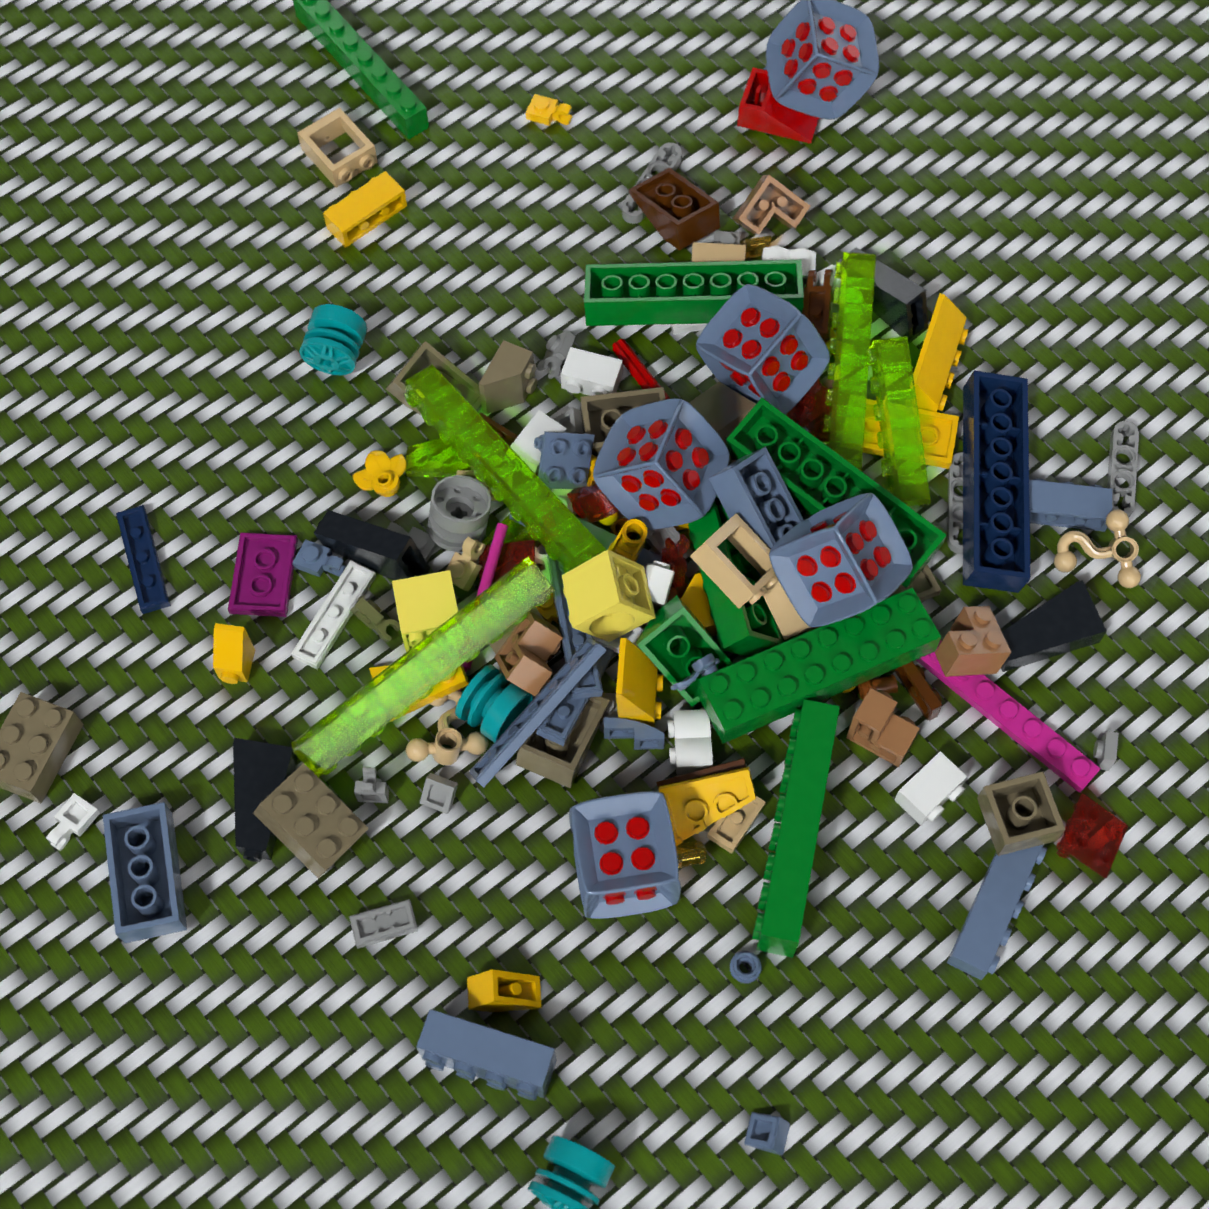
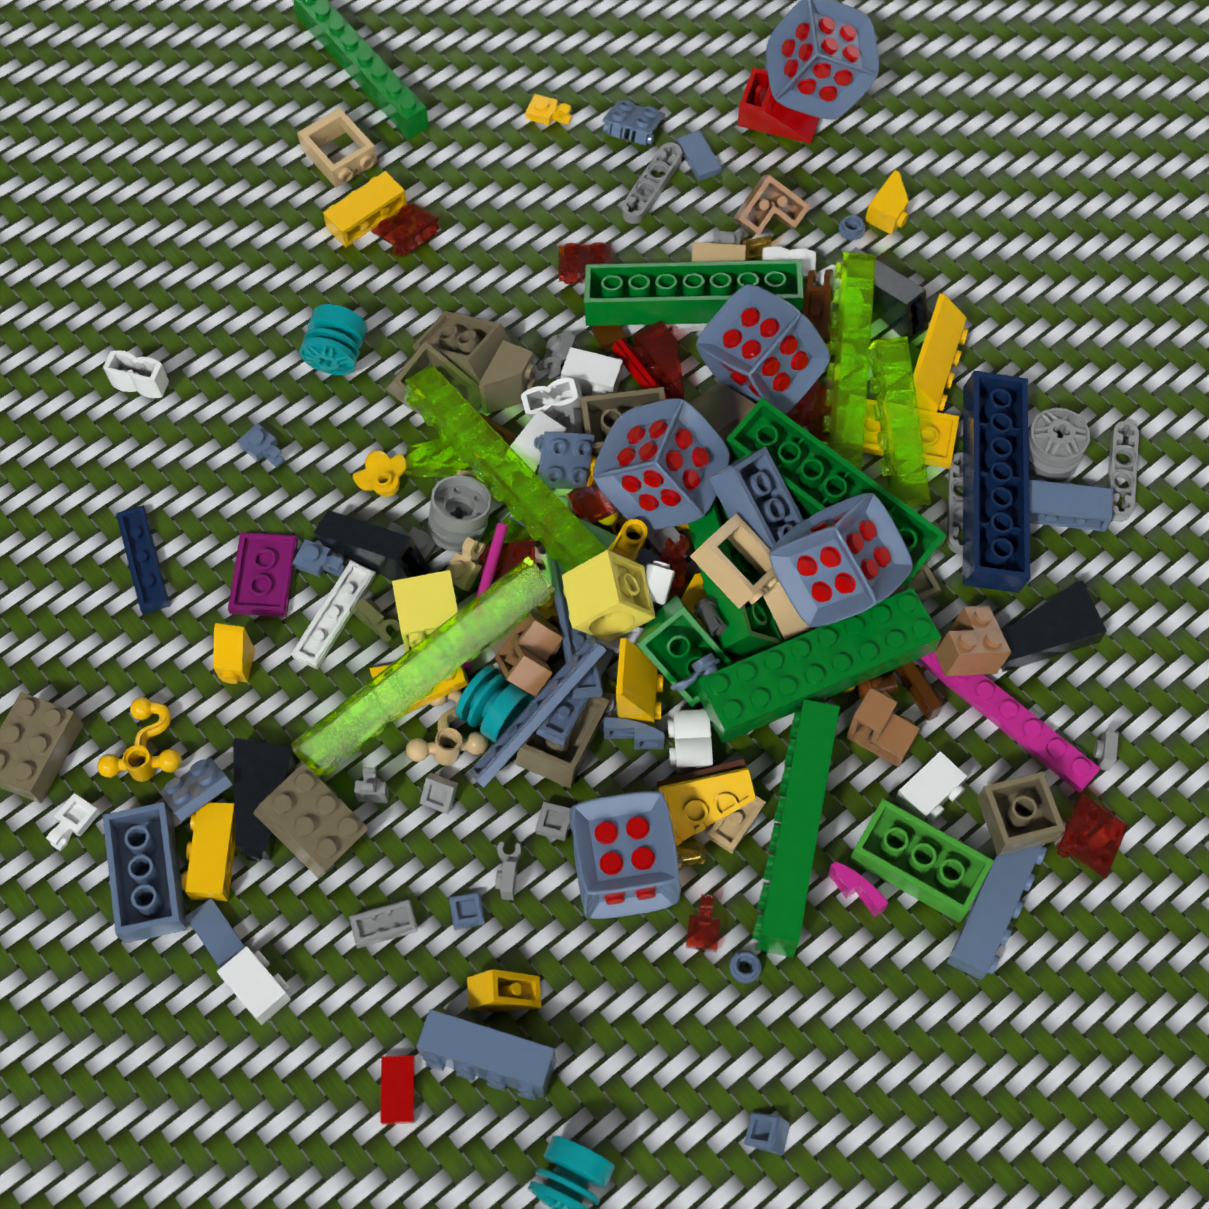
(136, 374): none -> white brick
(168, 760): none -> yellow piece
(195, 788): none -> sand blue plate
(210, 853): none -> yellow brick
(215, 932): none -> sand blue tile
(254, 985): none -> white brick
(261, 444): none -> sand blue plate
(398, 1090): none -> red tile
(407, 229): none -> clear red hinge
(465, 341): none -> dark tan slope
(466, 910): none -> sand blue tile
(507, 877): none -> light grey plate
(553, 399): none -> white brick
(553, 821): none -> light grey plate
(575, 257): none -> clear red hinge
(608, 335): none -> reddish brown tile
(638, 119): none -> sand blue hinge
(660, 353): none -> clear red slope
(677, 208): reddish brown slope -> none
(699, 156): none -> sand blue tile
(702, 929): none -> clear red plate
(707, 613): none -> dark grey pin
(852, 222): none -> sand blue plate
(852, 882): none -> dark pink slope
(889, 205): none -> yellow slope
(921, 860): none -> bright green brick
(1057, 444): none -> light grey wheel
(1117, 522): tan piece -> none

